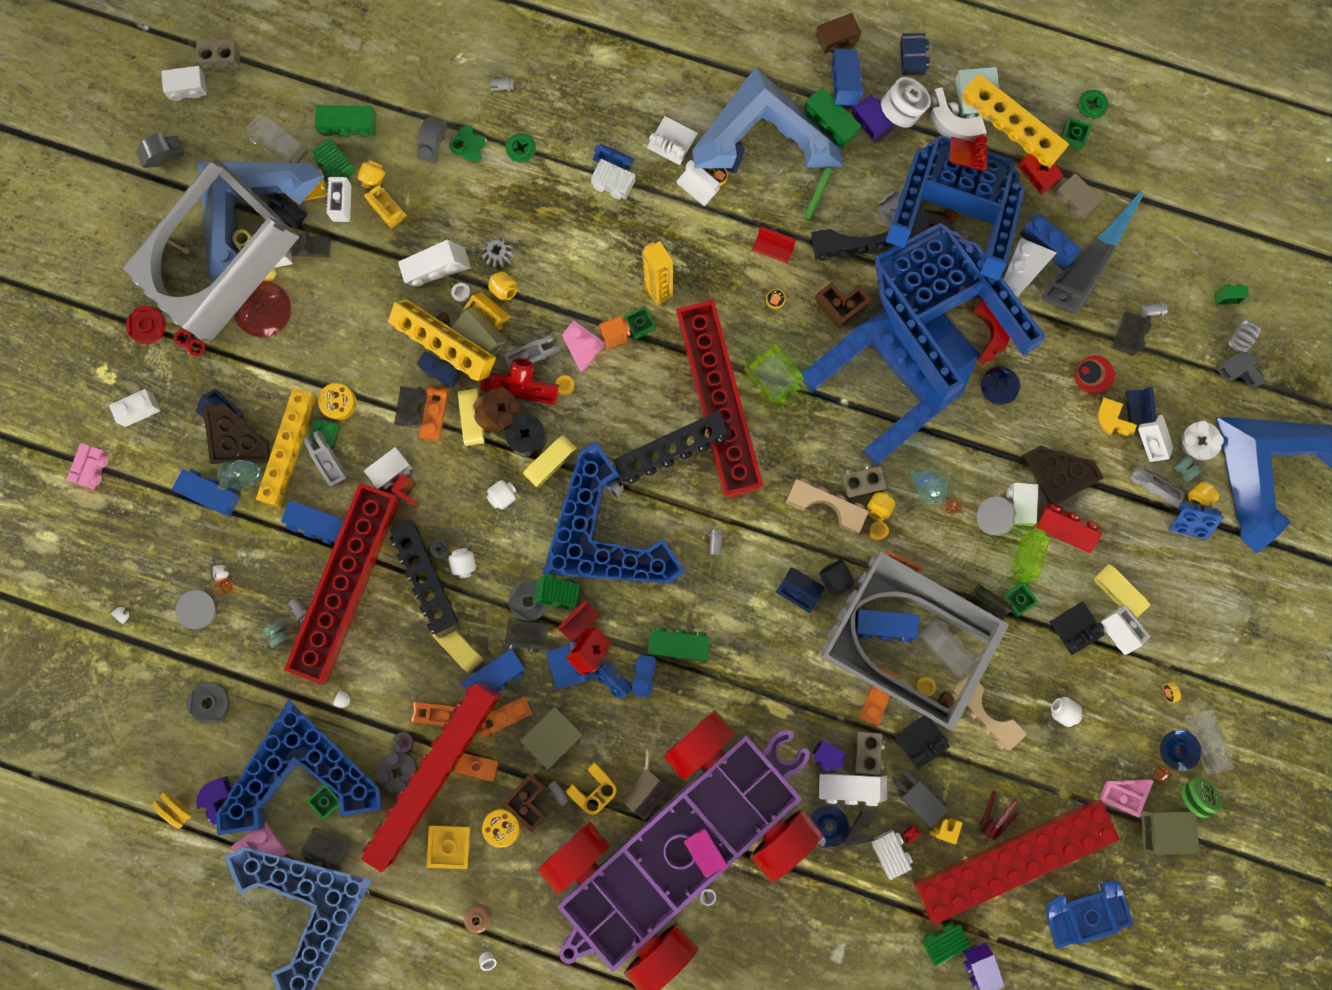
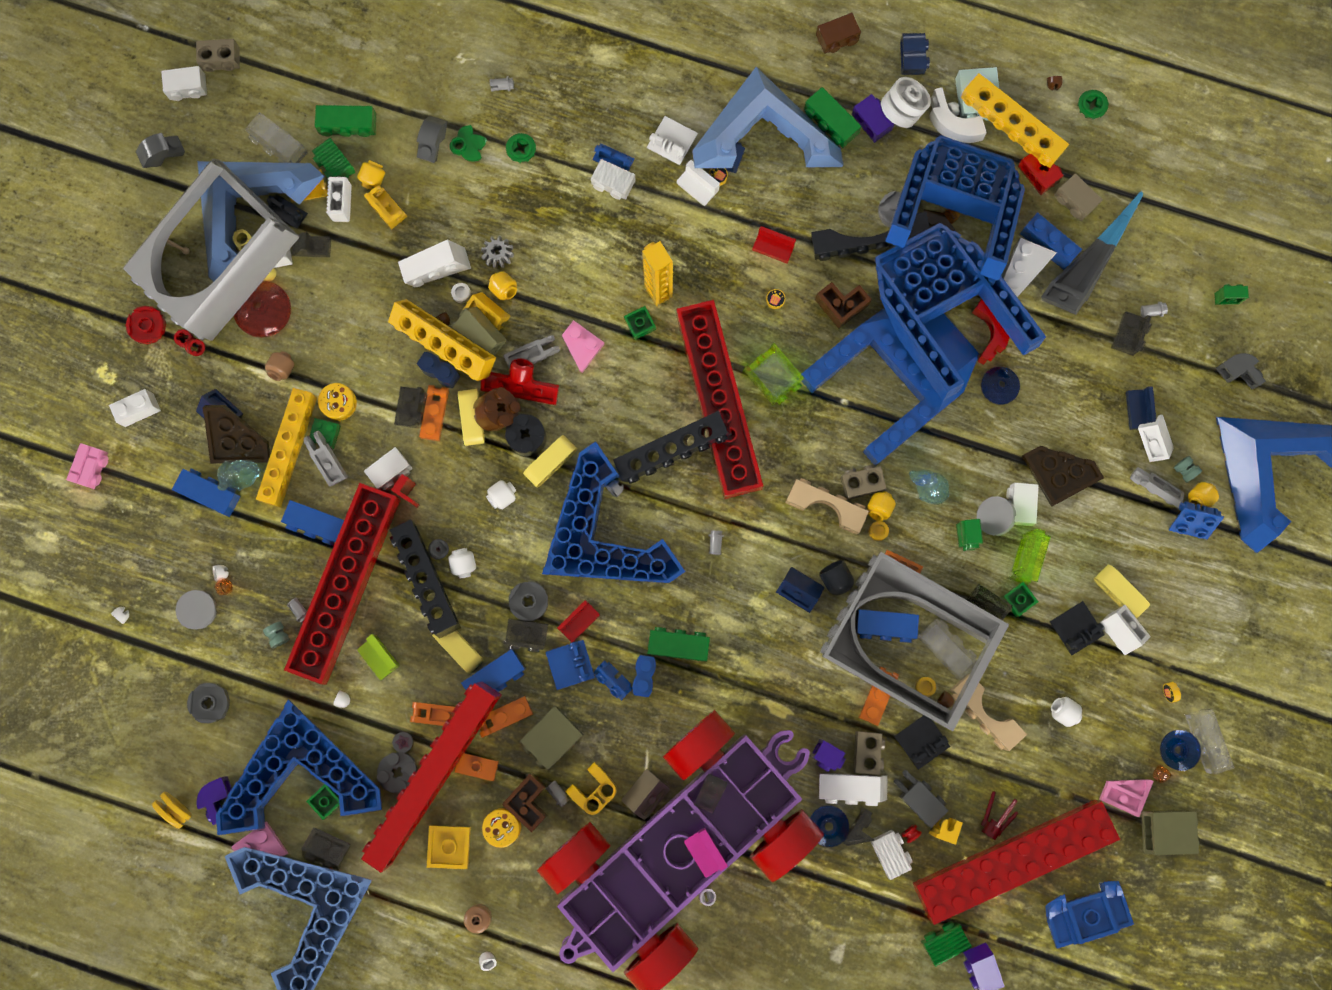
(279, 366): none -> medium nougat head
(378, 657): none -> lime panel
(556, 592): green brick -> none
(566, 384): yellow tile -> none
(589, 650): red brick -> none
(614, 332): orange brick -> none
(710, 793): none -> clear smoke slope
(818, 193): bright green bar -> none
(846, 77): blue brick -> none
(953, 505): clear orange hinge -> none
(969, 153): red hinge -> none
(969, 534): none -> green brick
(1054, 81): none -> reddish brown hinge
(1069, 527): red brick -> none
(1076, 133): green piece -> none
(1094, 374): tile -> none
(1108, 418): yellow brick -> none
(1201, 797): bright green head -> none
(1212, 439): white plate -> none
(1244, 336): light grey gear -> none

